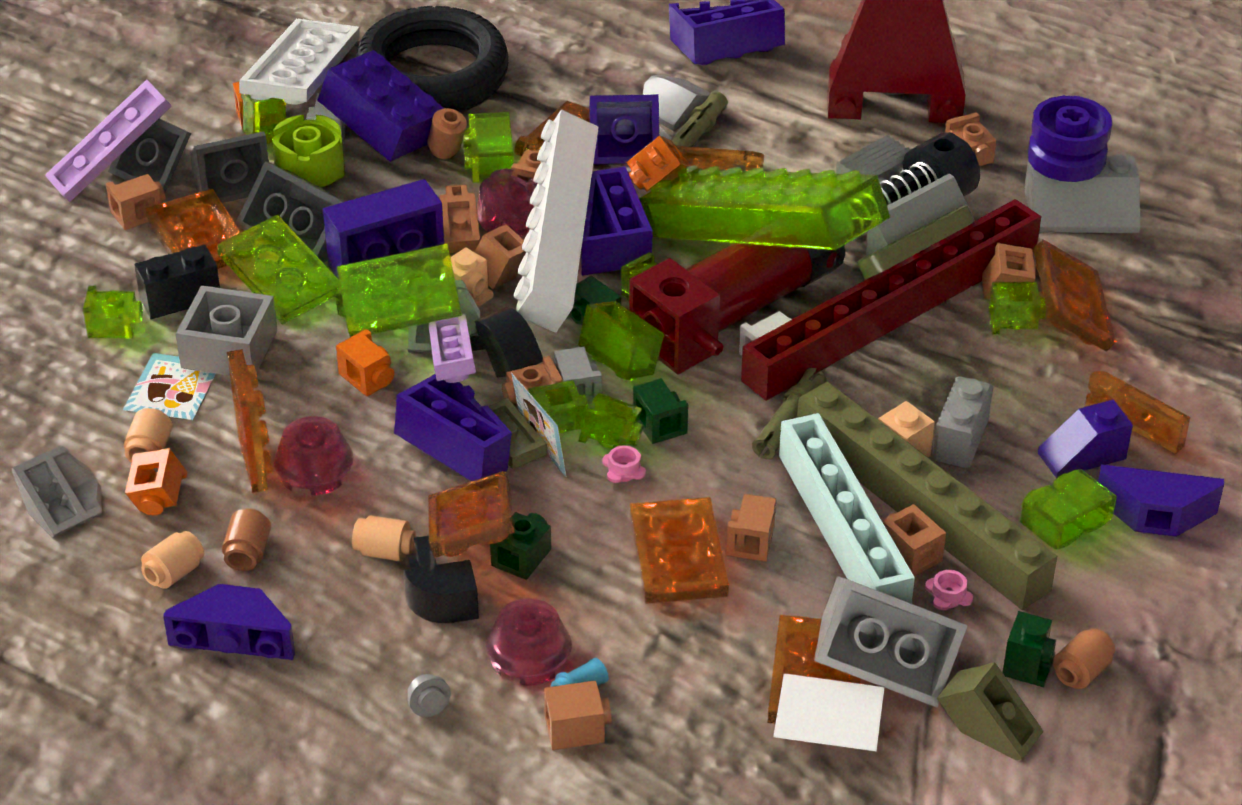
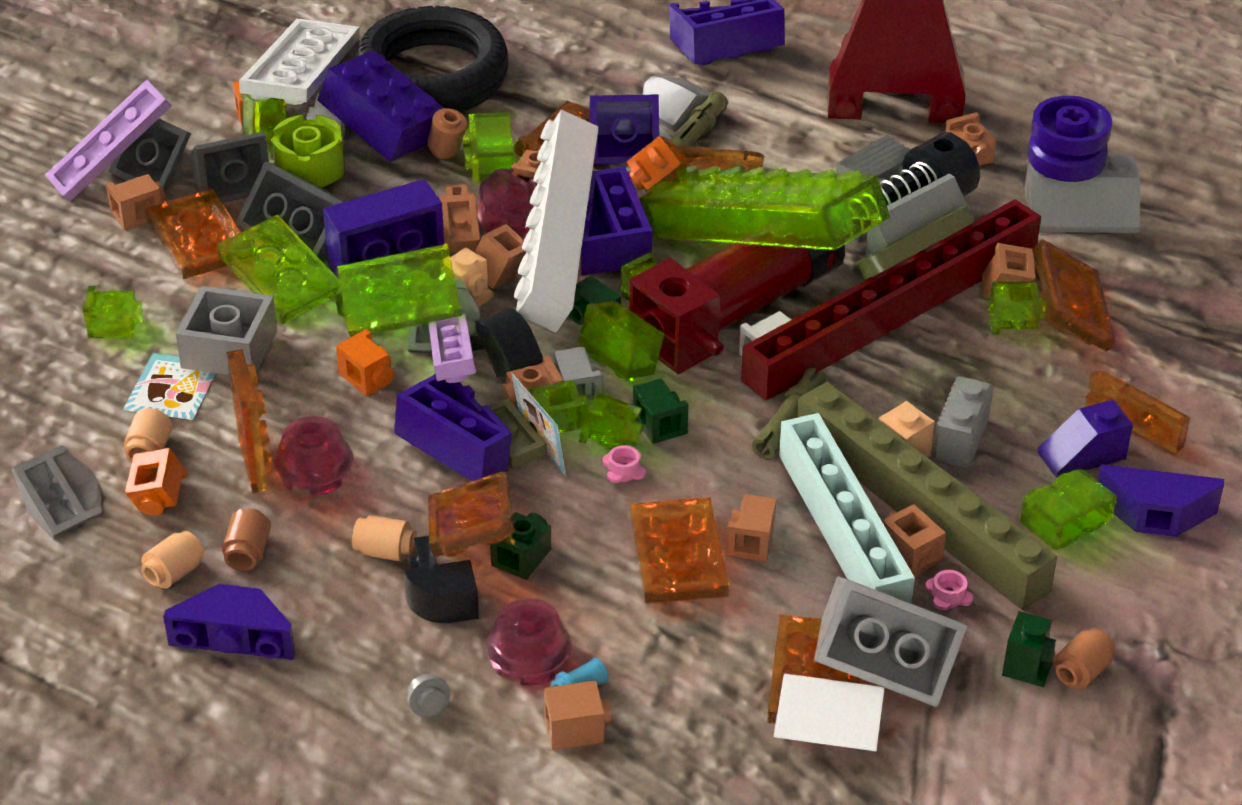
(173, 280): black brick -> none
(990, 710): olive slope -> none

